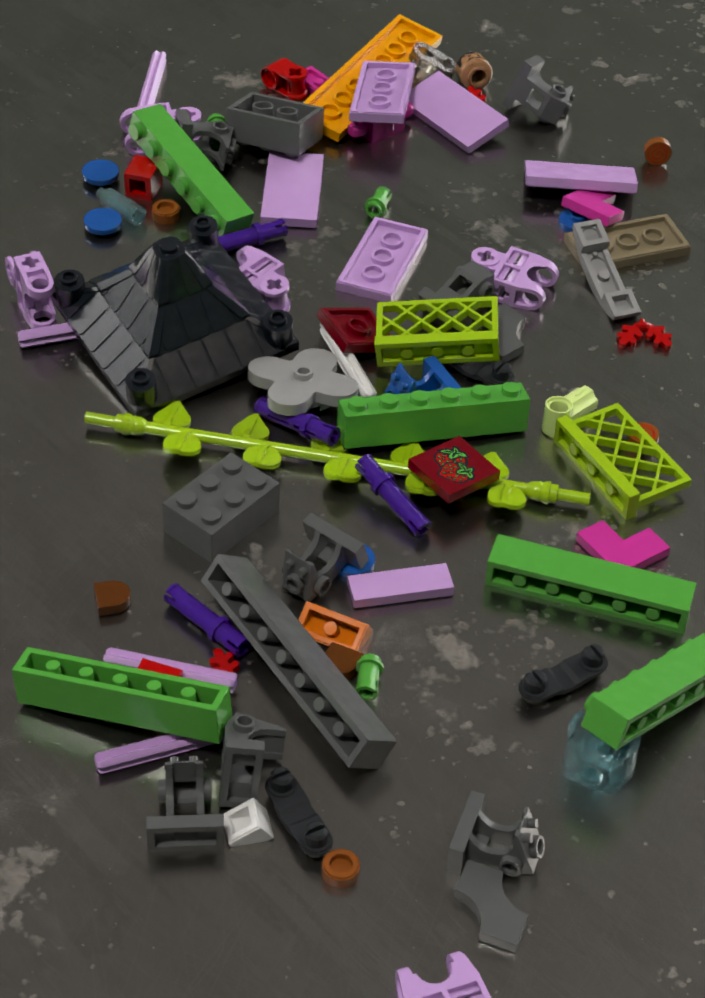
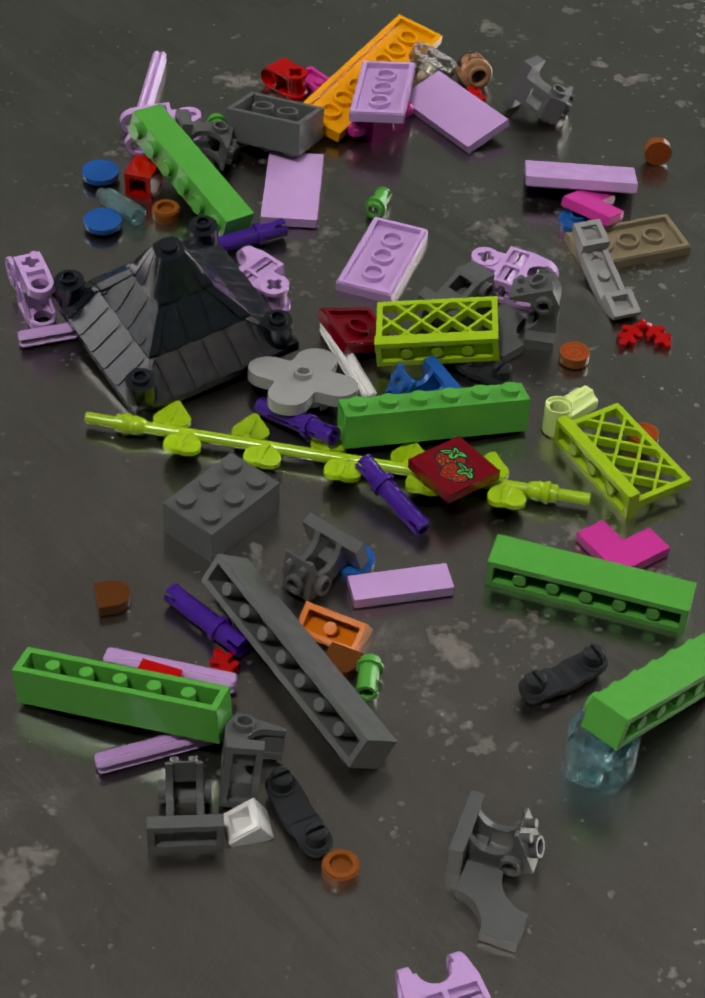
(544, 295): none -> dark grey tile
(574, 355): none -> dark orange tile

